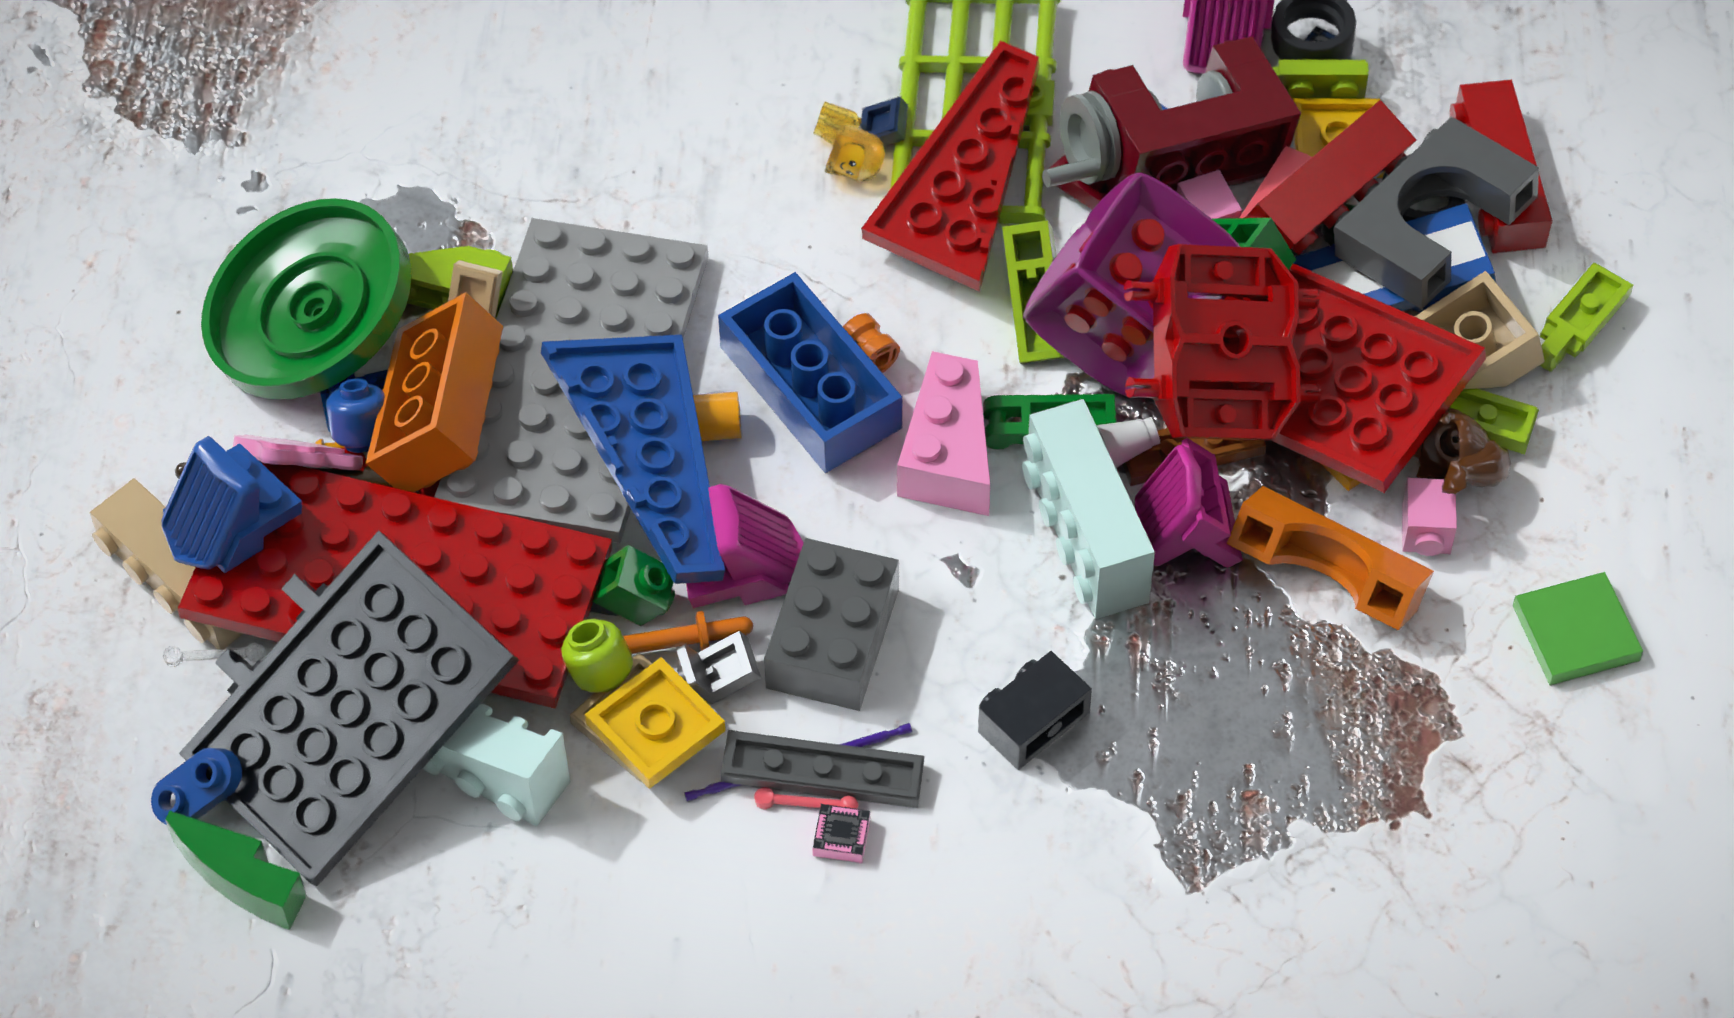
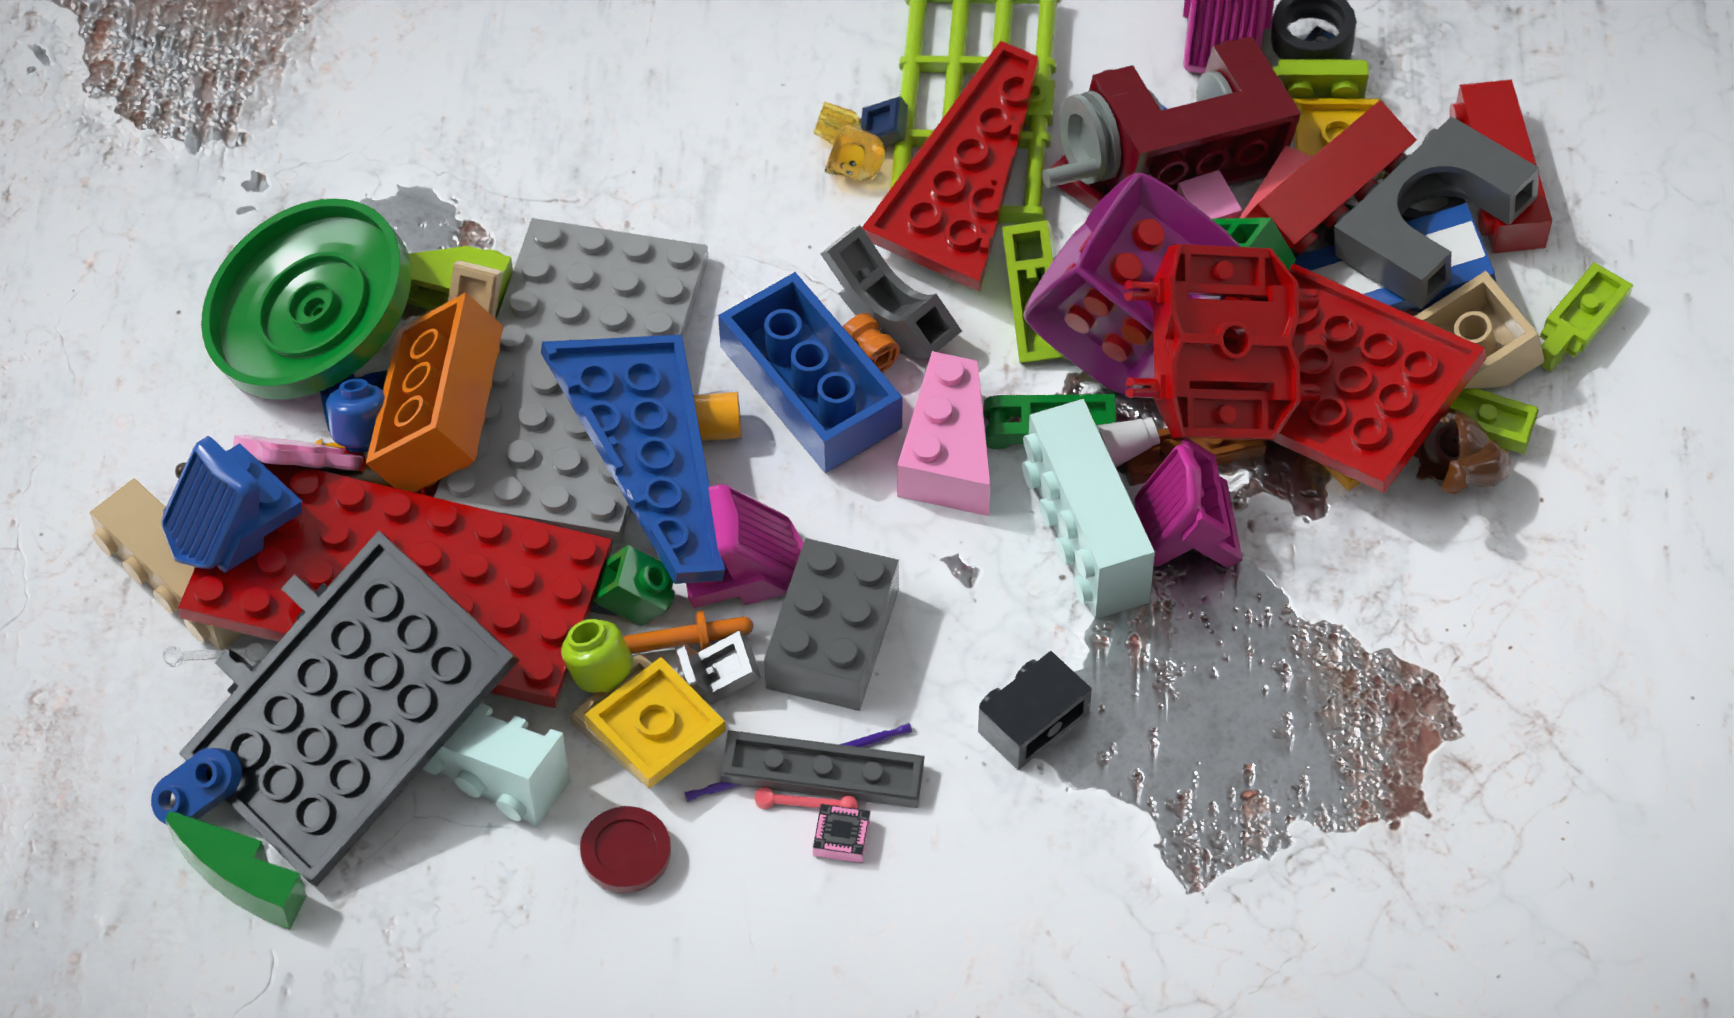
(625, 849): none -> dark red piece
(870, 286): none -> dark grey arch
(1290, 533): orange arch -> none
(1428, 517): bright pink brick -> none
(1577, 628): bright green tile -> none

